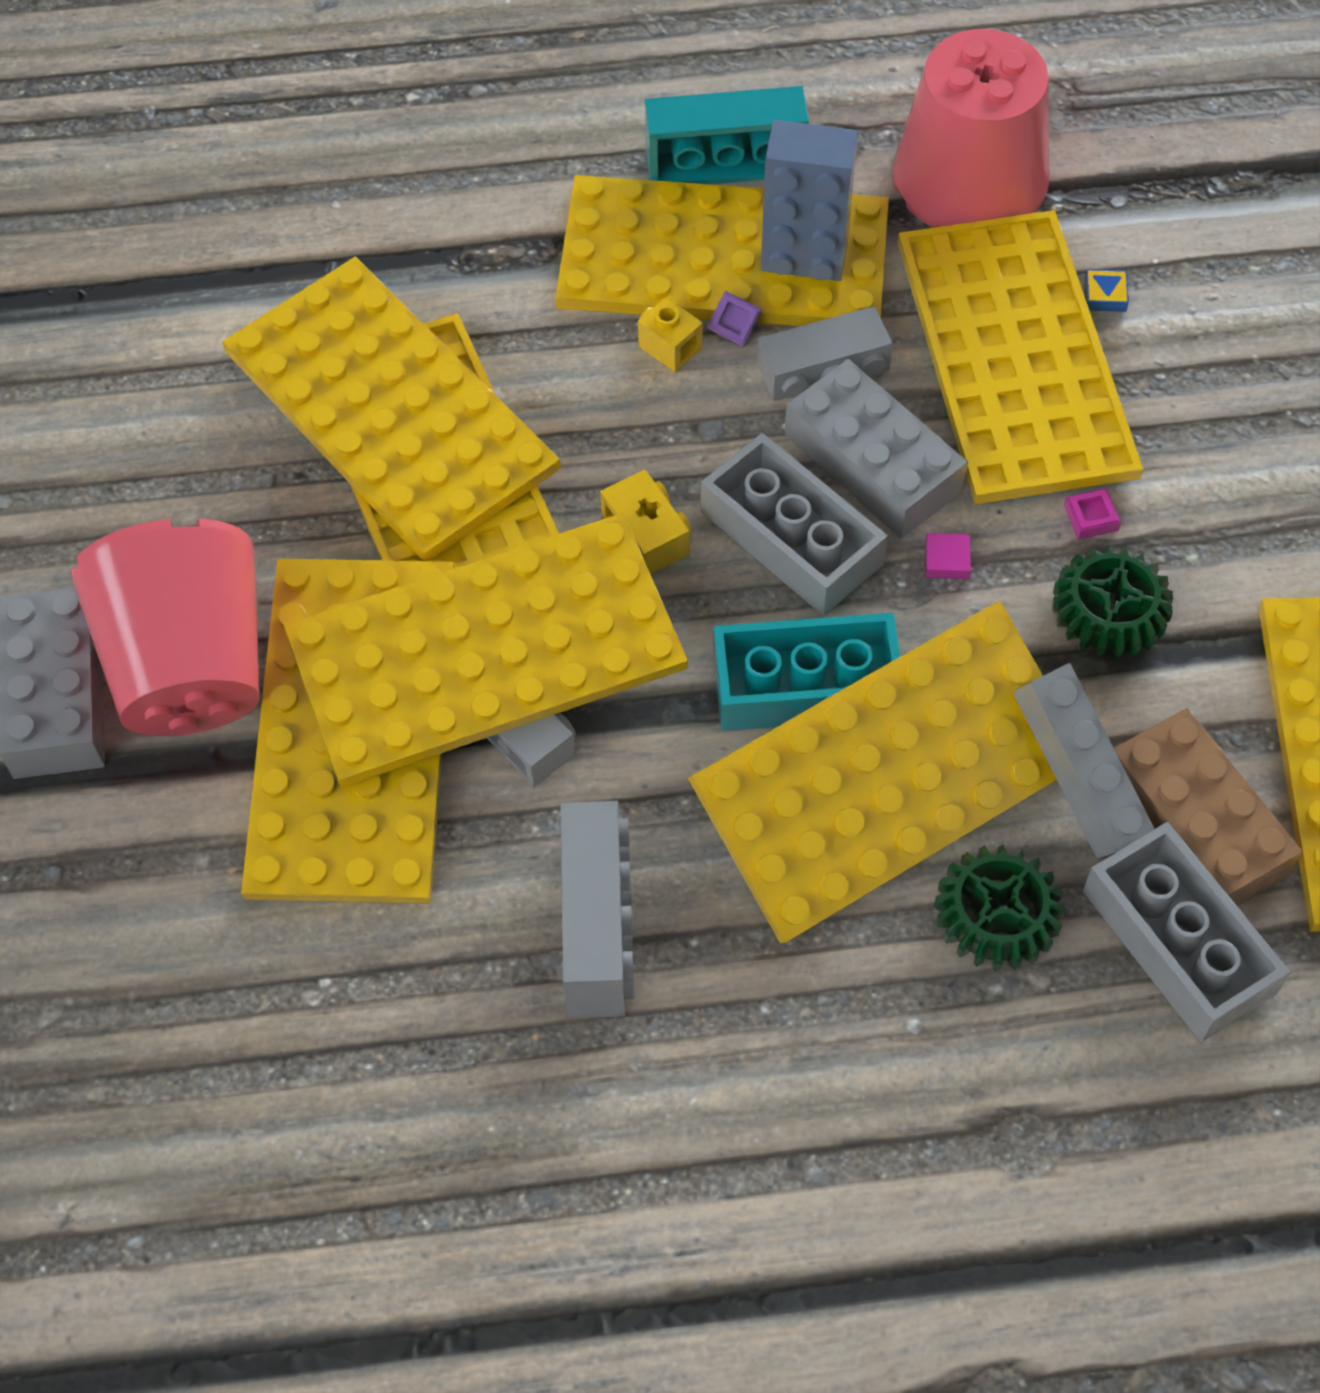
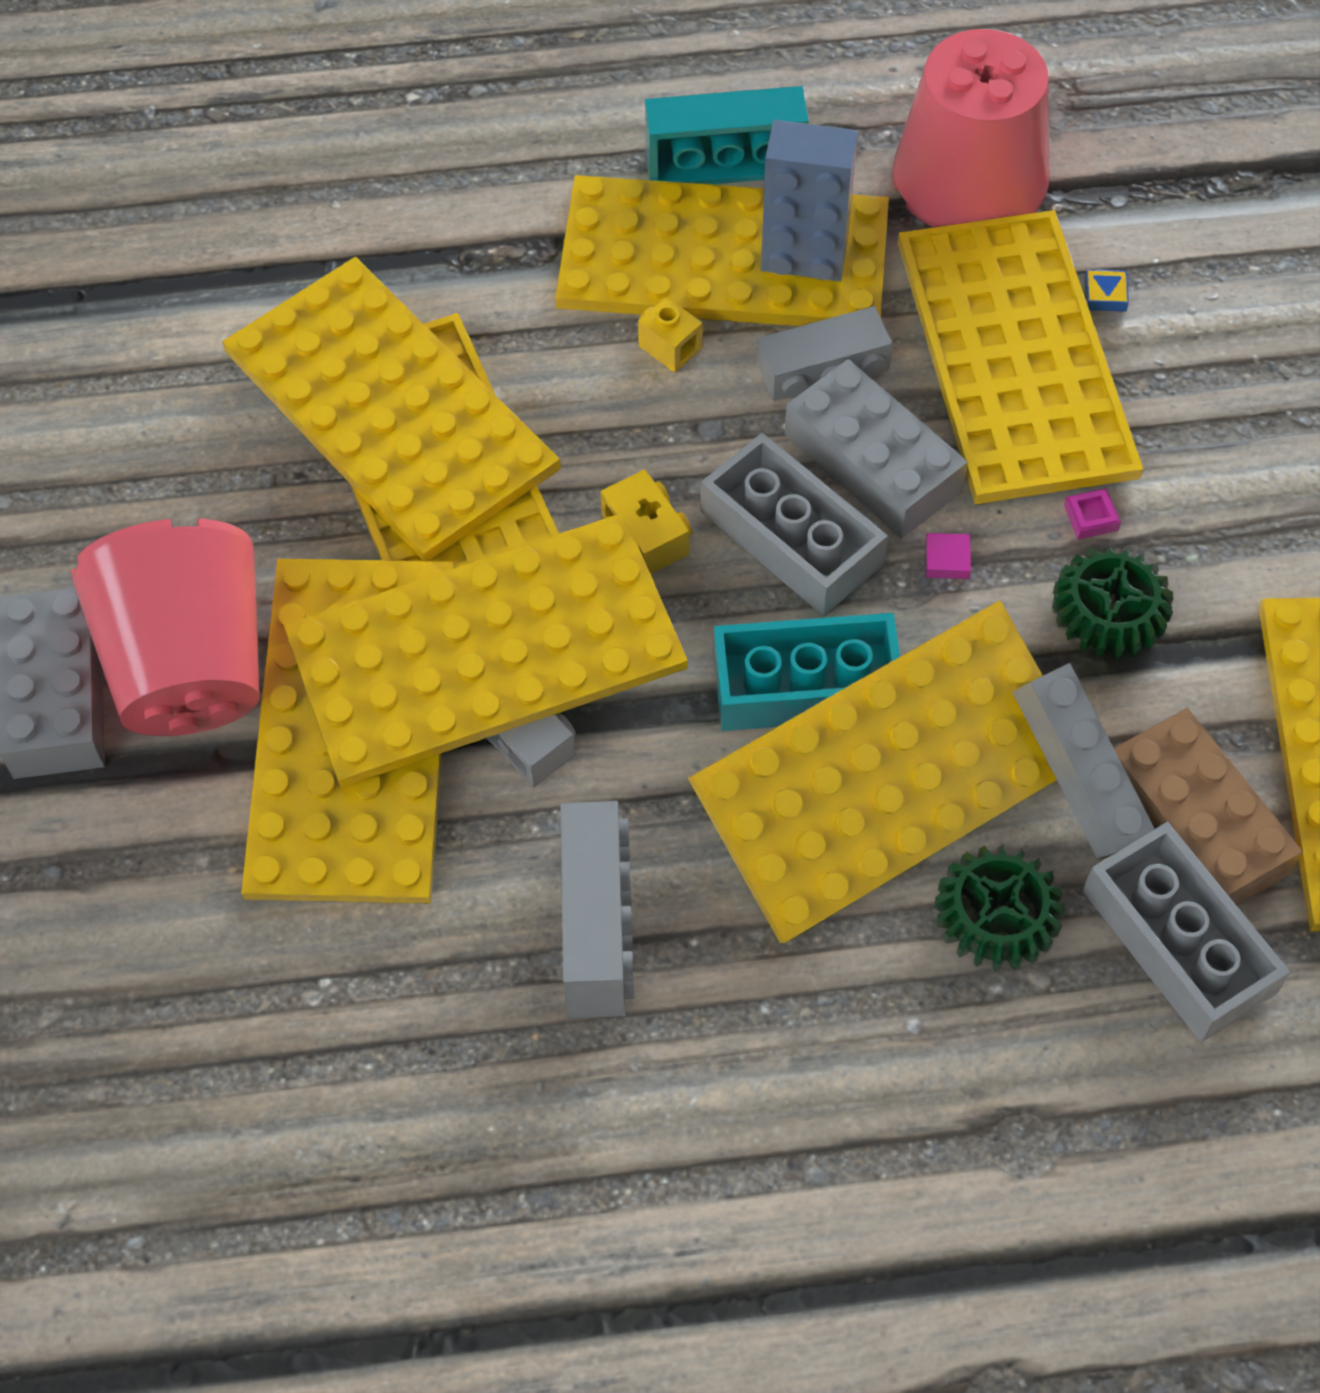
(734, 319): medium lavender tile -> none

